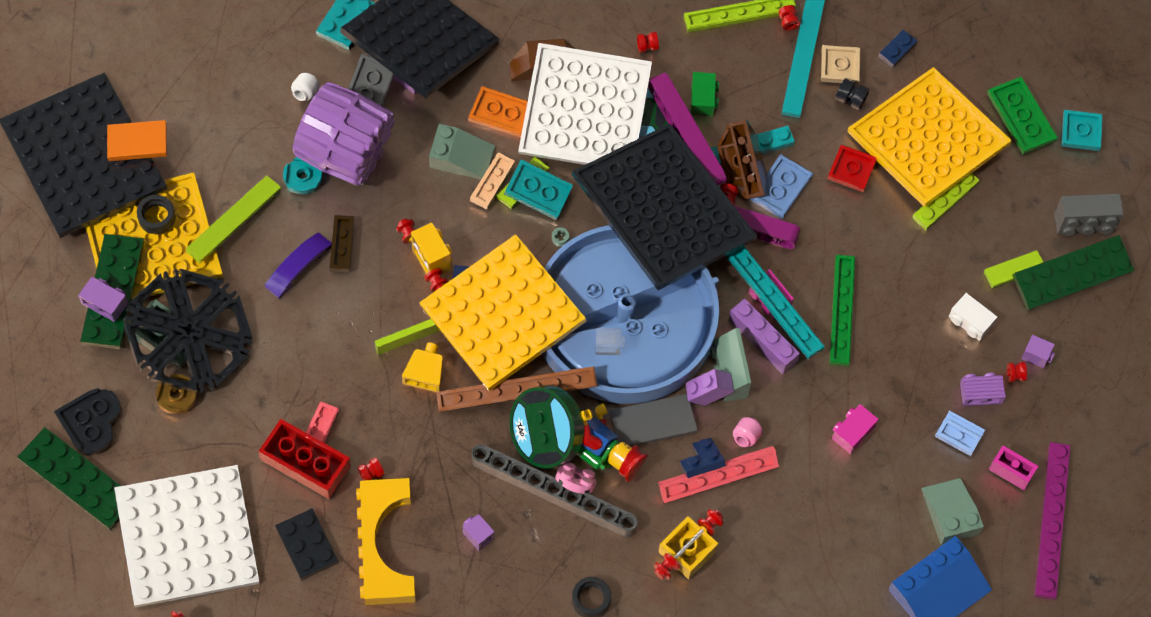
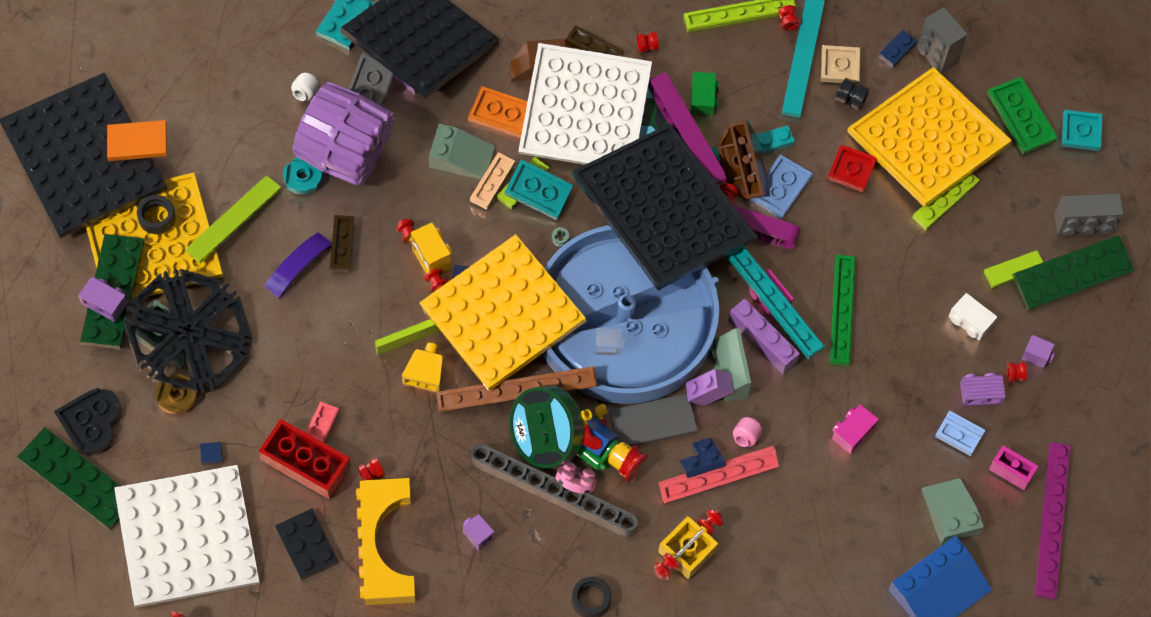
(211, 453): none -> dark blue tile
(587, 41): none -> dark brown plate
(942, 40): none -> dark grey brick

